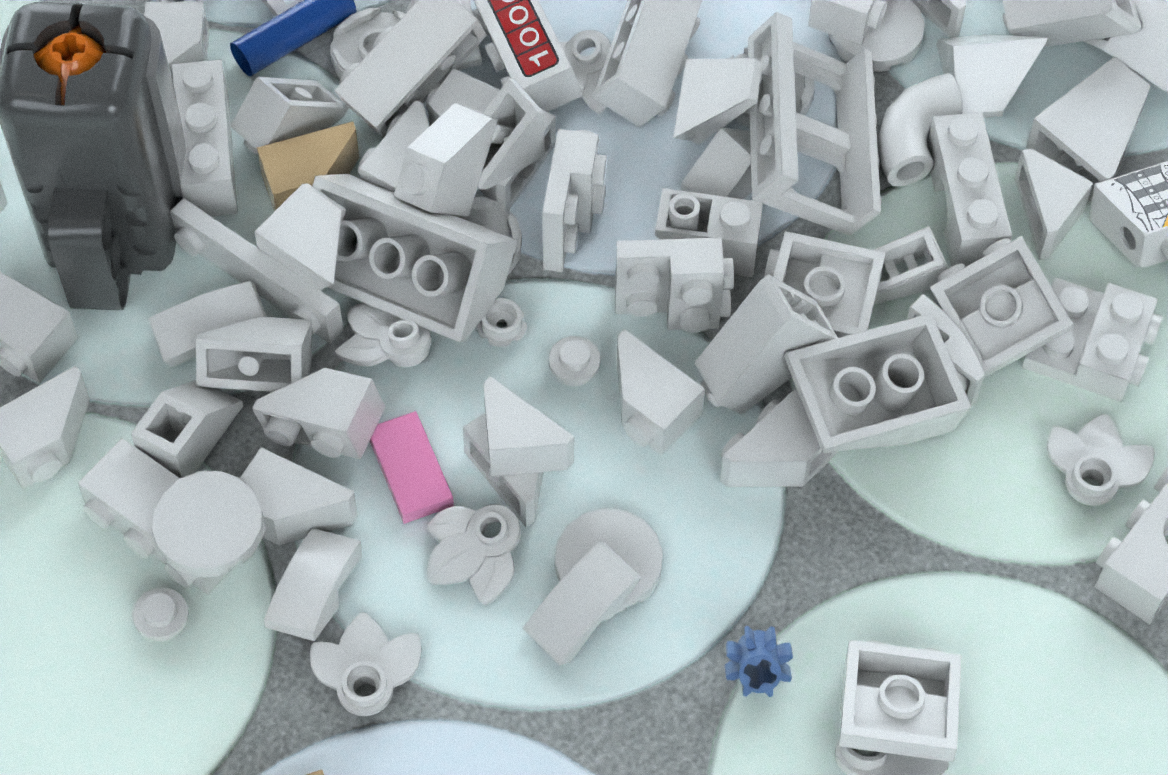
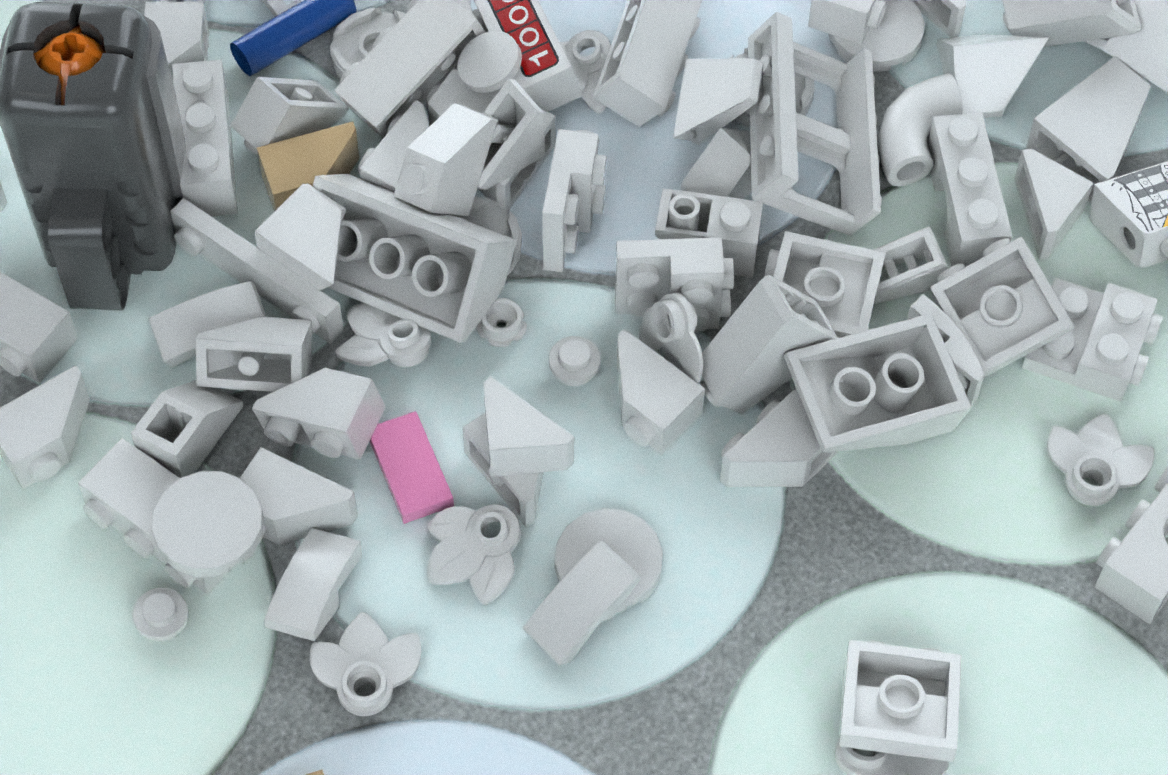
(489, 61): none -> white piece
(671, 328): none -> white plate
(758, 661): medium blue gear -> none

